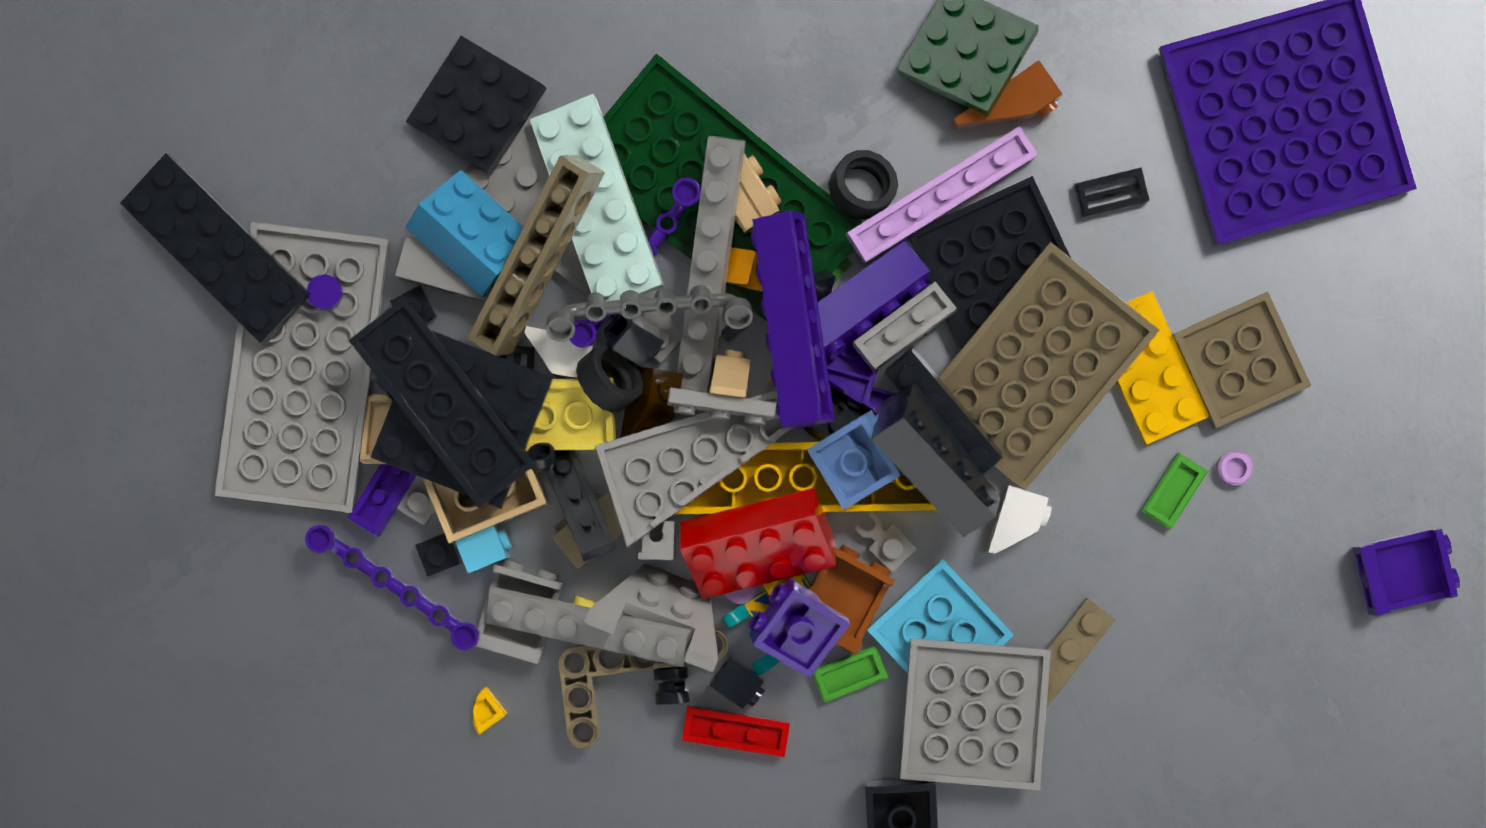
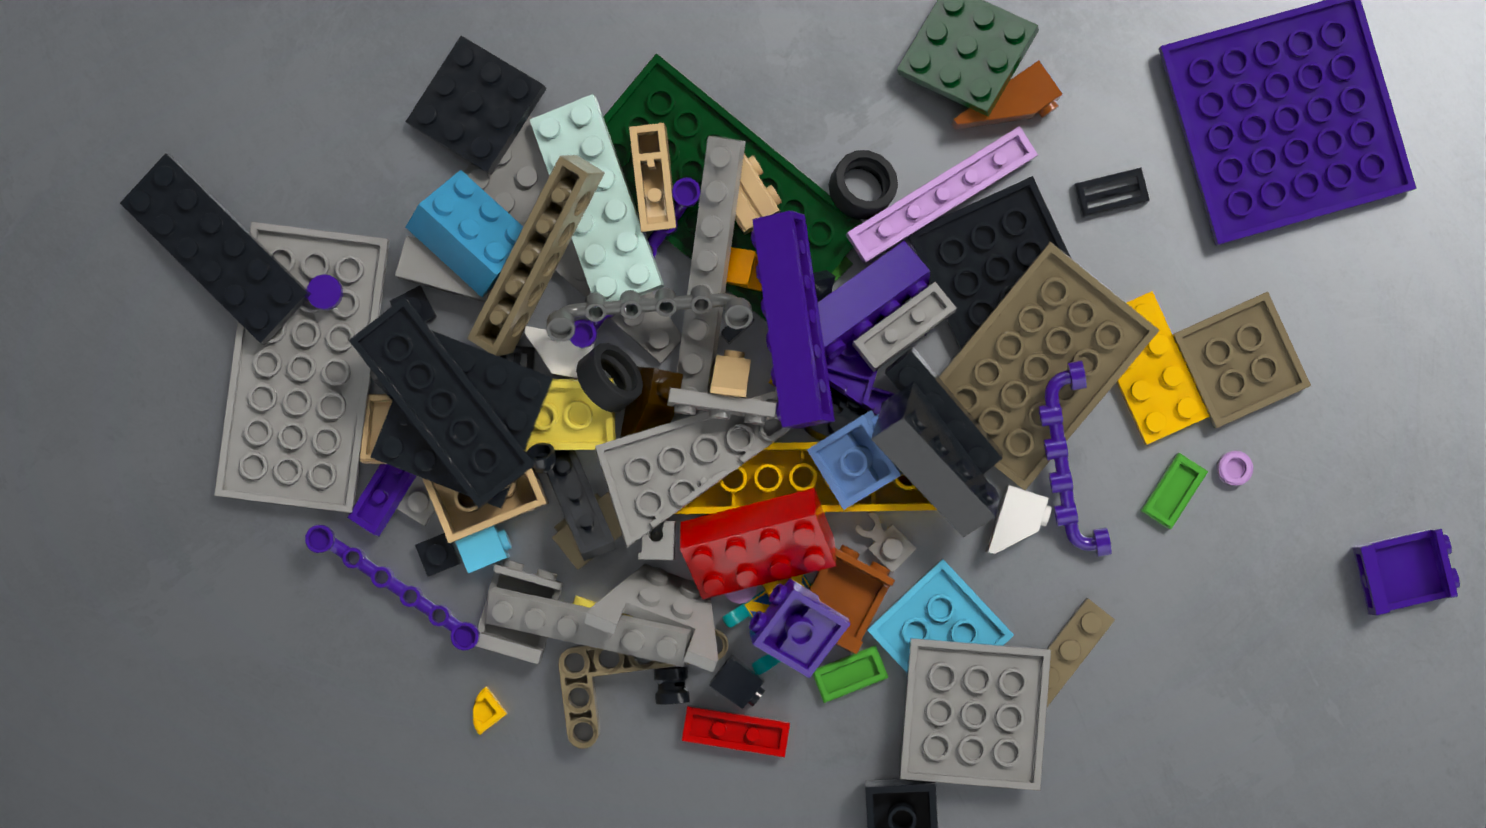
(634, 338): black brick -> none
(653, 176): none -> tan slope
(1056, 449): none -> dark purple bar

